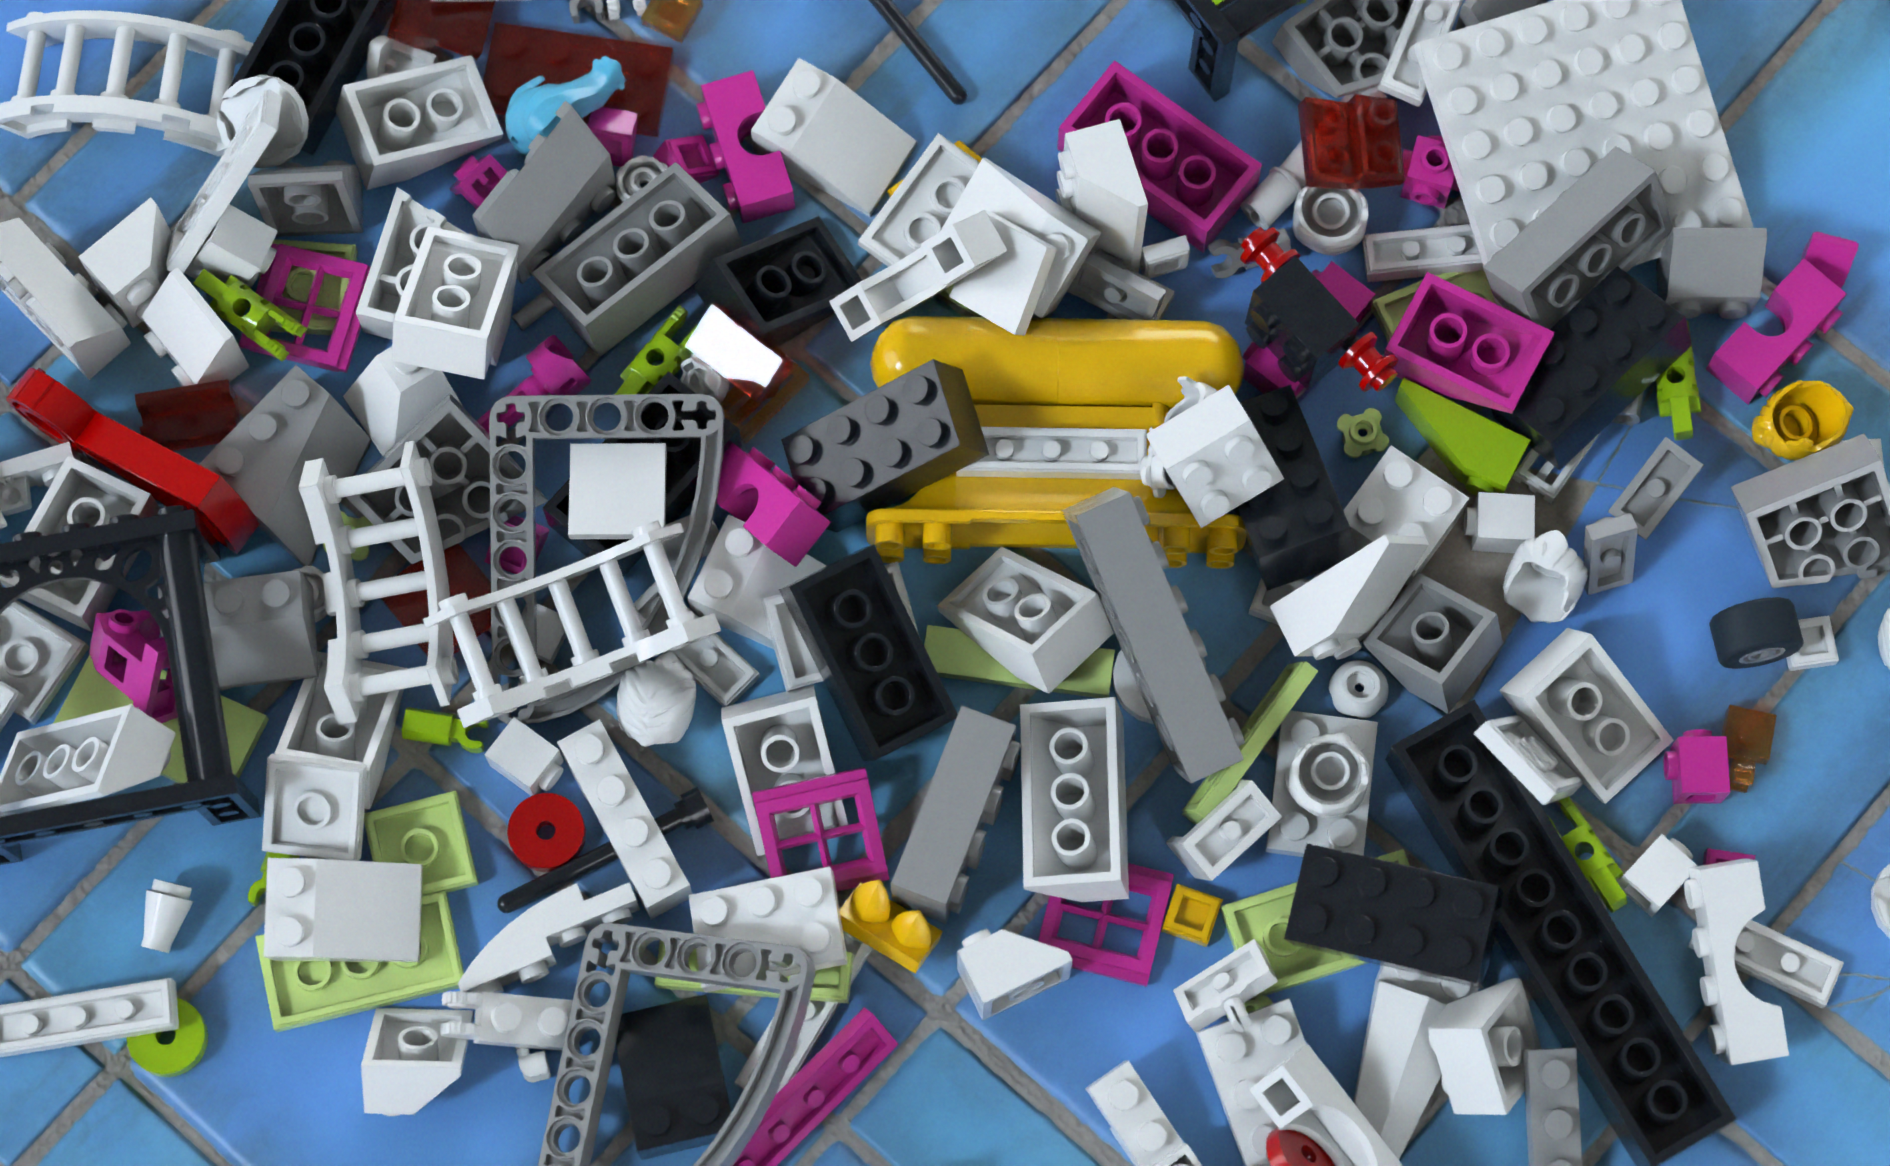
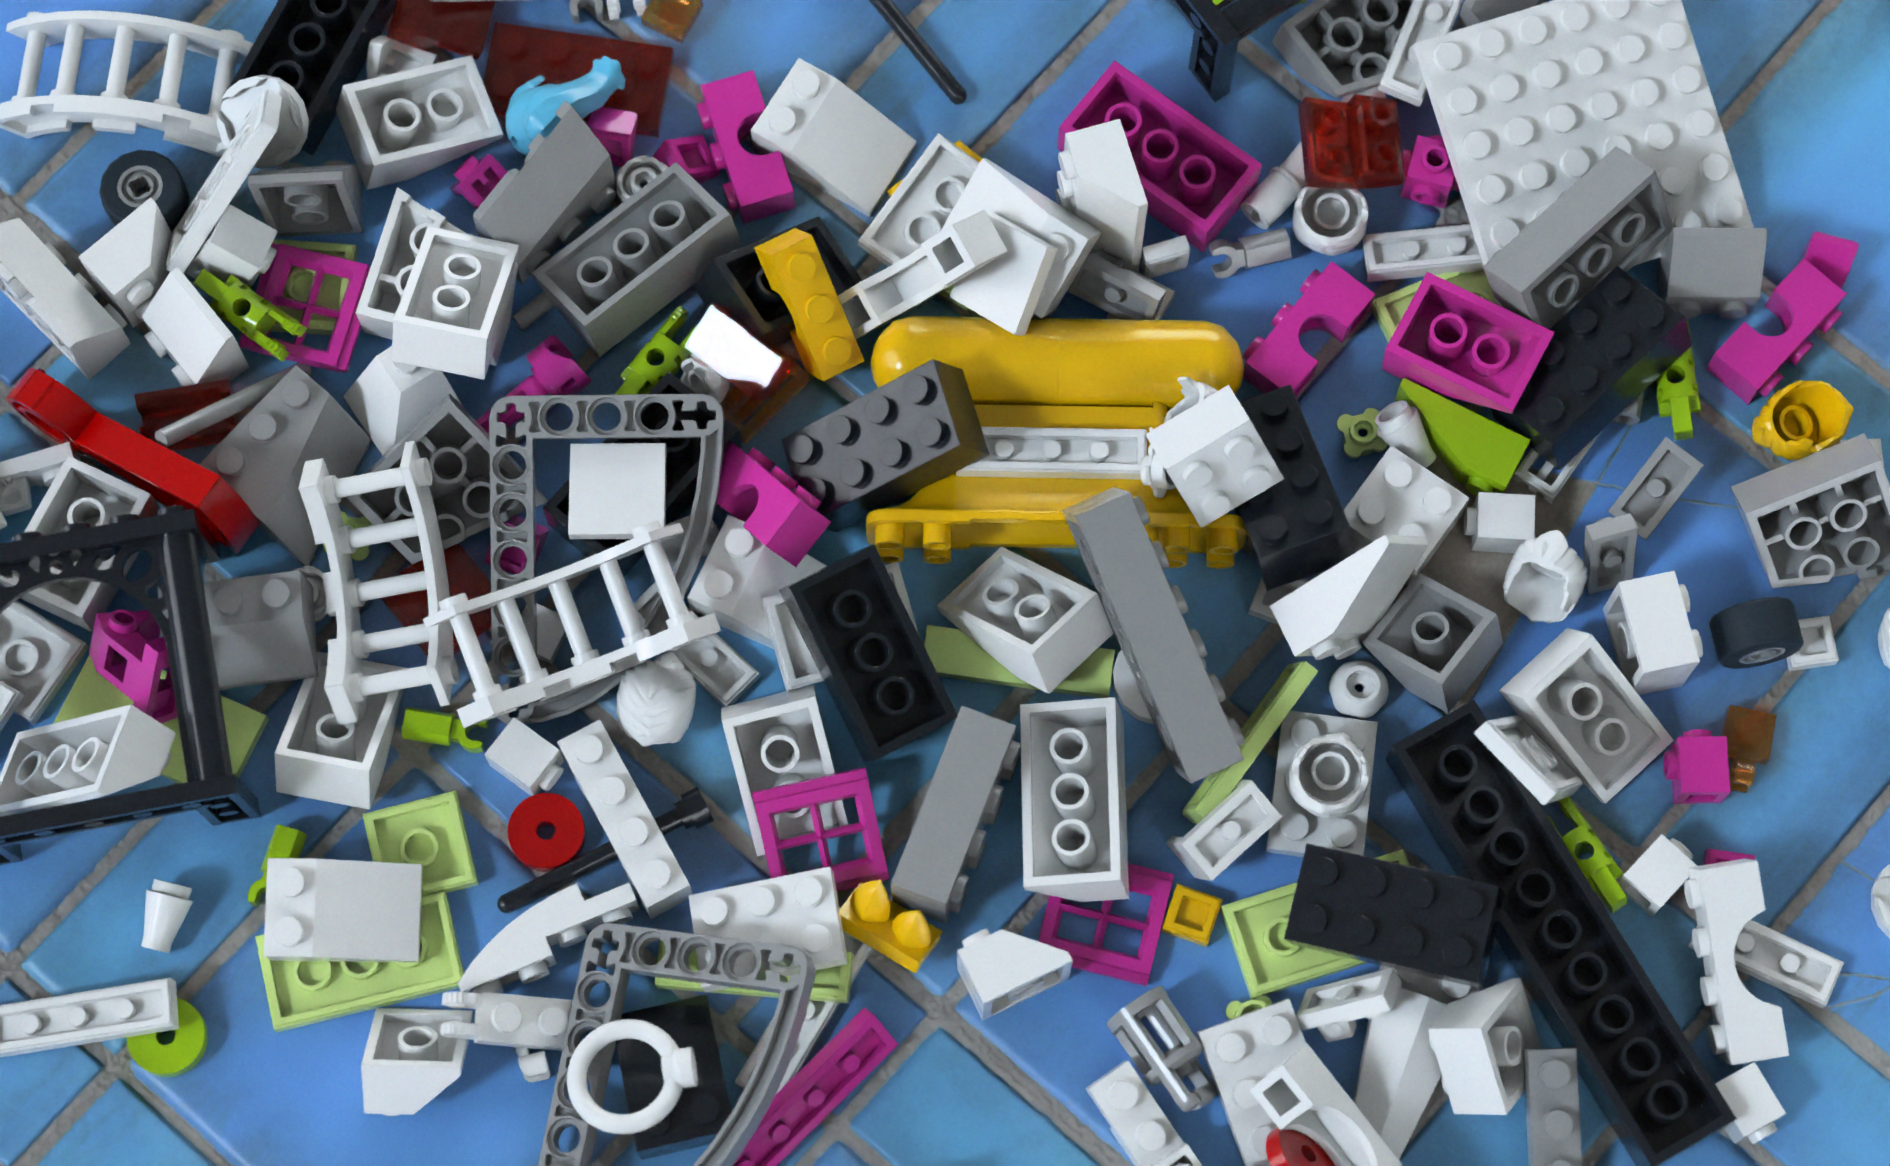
(142, 170): none -> black wheel
(222, 409): none -> light grey bar
(314, 807): white tile -> none
(678, 1072): none -> white piece
(802, 281): none -> yellow arch
(1177, 1036): none -> light grey piece
(1226, 988): white plate -> none
(1305, 322): black brick -> none
(1340, 1003): none -> white hinge
(1403, 429): none -> white cone
(1653, 632): none -> white brick
(1751, 1103): none -> white brick

